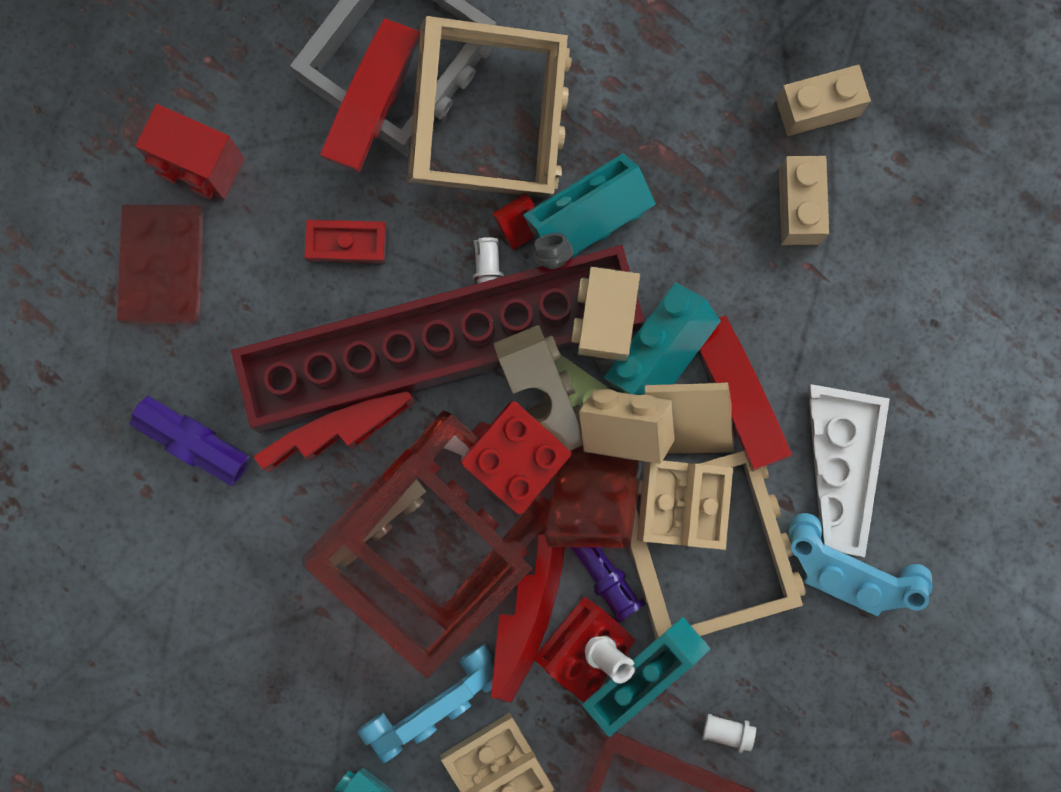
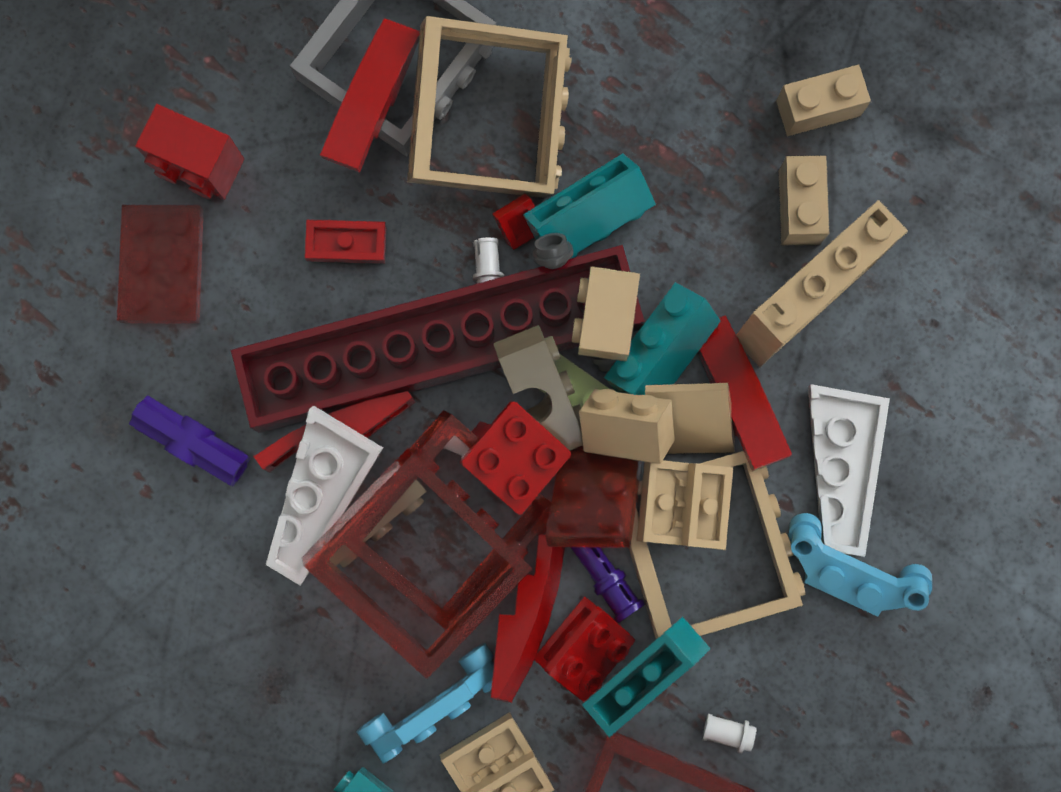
(323, 483): none -> white wing
(602, 654): white pin -> none
(819, 283): none -> tan window

